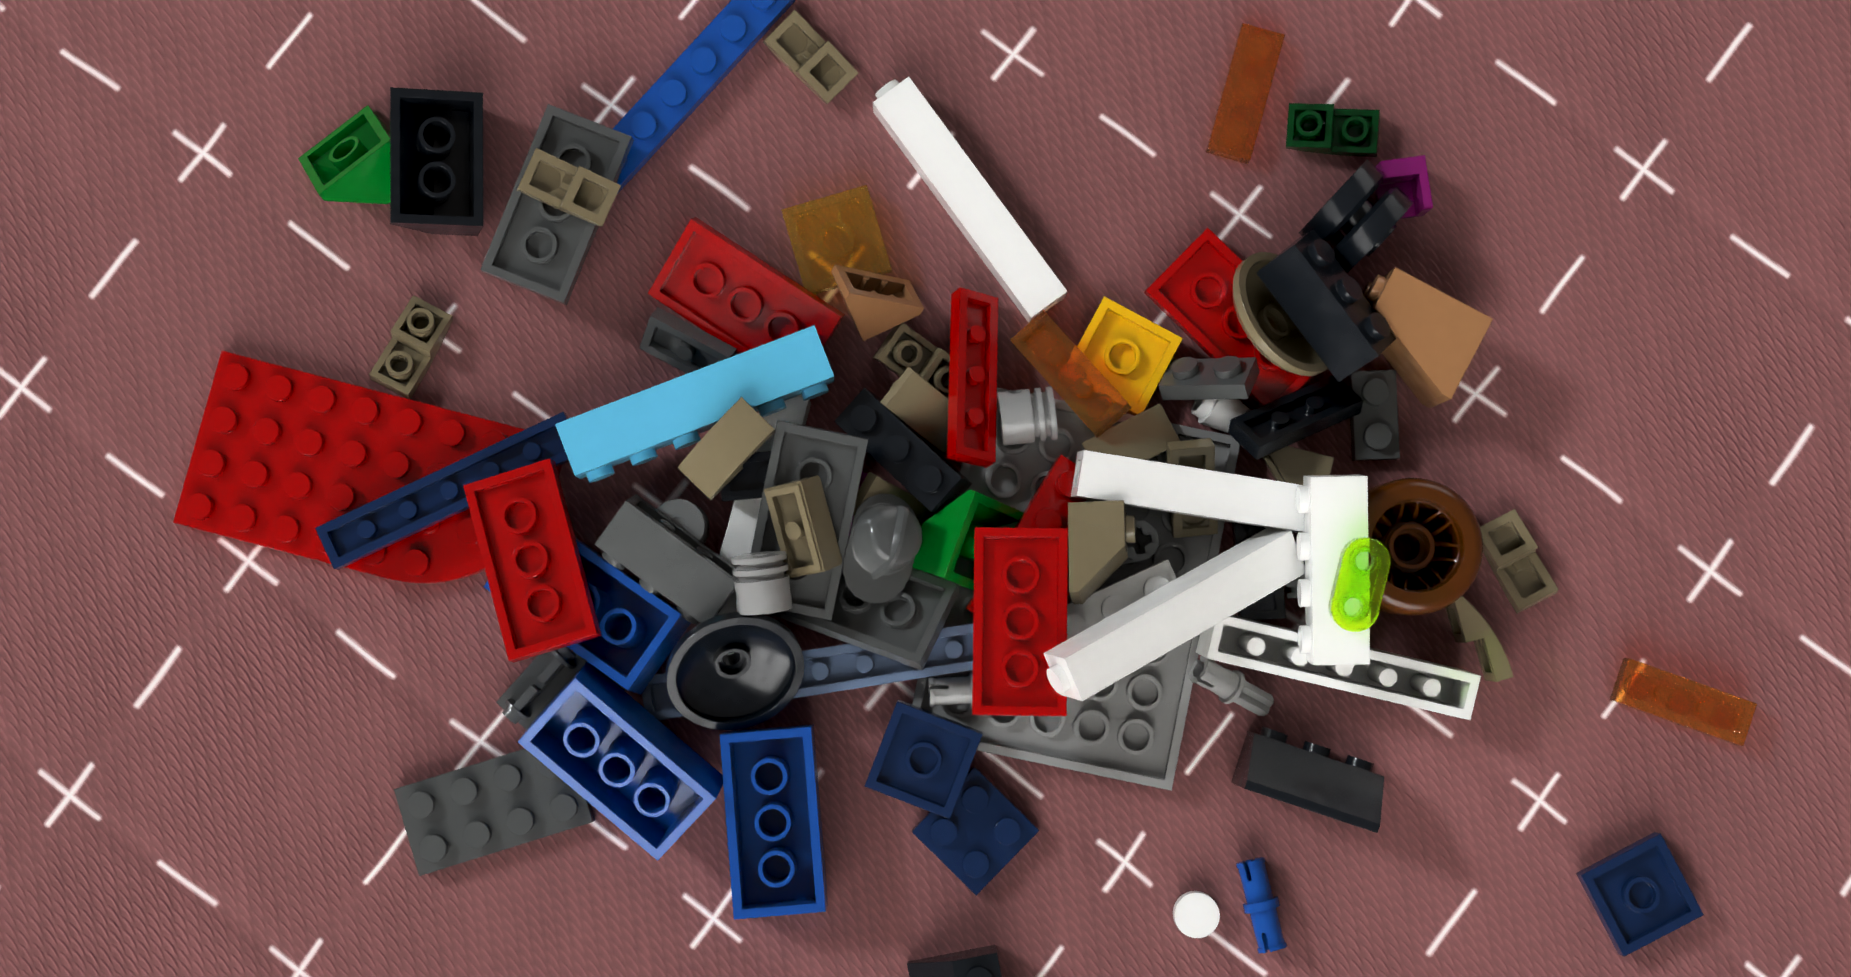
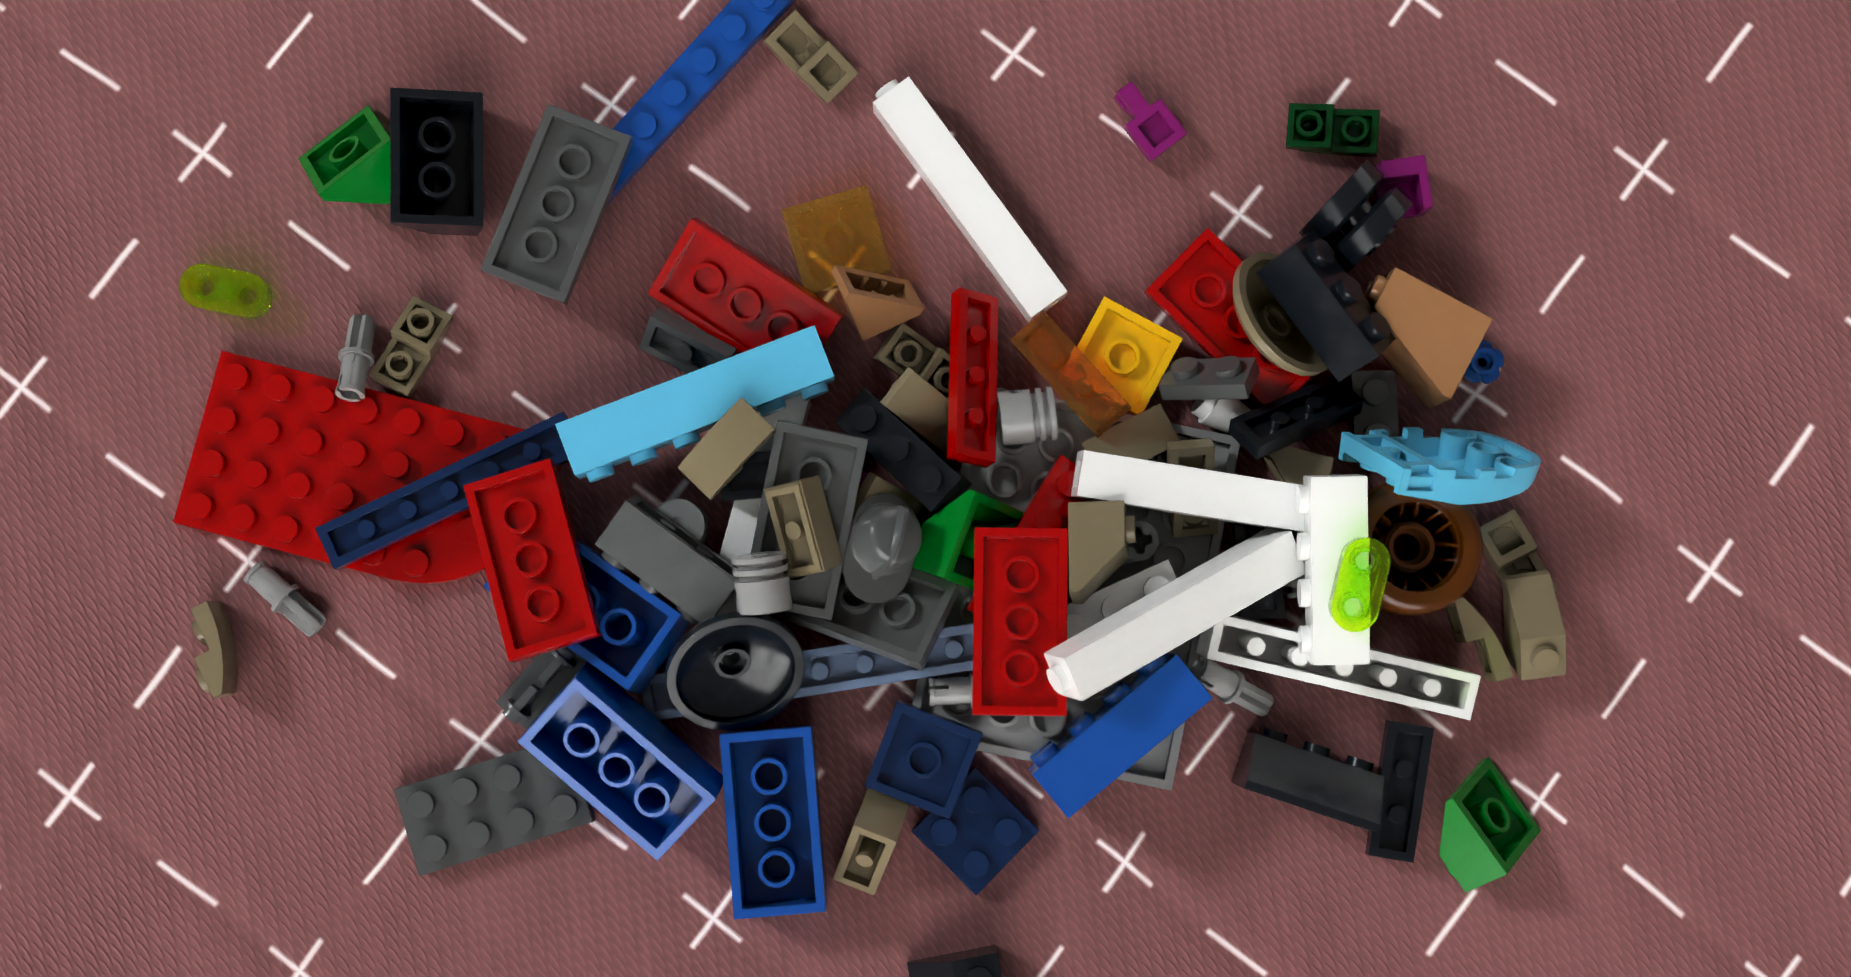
(218, 665): none -> dark tan slope
(227, 291): none -> clear neon green plate
(285, 598): none -> light grey axle
(356, 358): none -> light grey axle
(568, 187): dark tan slope -> none
(871, 841): none -> dark tan slope
(1118, 733): none -> blue brick
(1151, 127): none -> magenta plate
(1196, 914): white tile -> none
(1245, 93): clear orange plate -> none
(1261, 905): blue pin -> none
(1404, 768): none -> black plate
(1451, 468): none -> medium azure slope
(1484, 828): none -> green slope
(1488, 373): none -> blue plate
(1533, 626): none -> dark tan slope
(1639, 894): dark blue plate -> none
(1683, 701): clear orange plate -> none

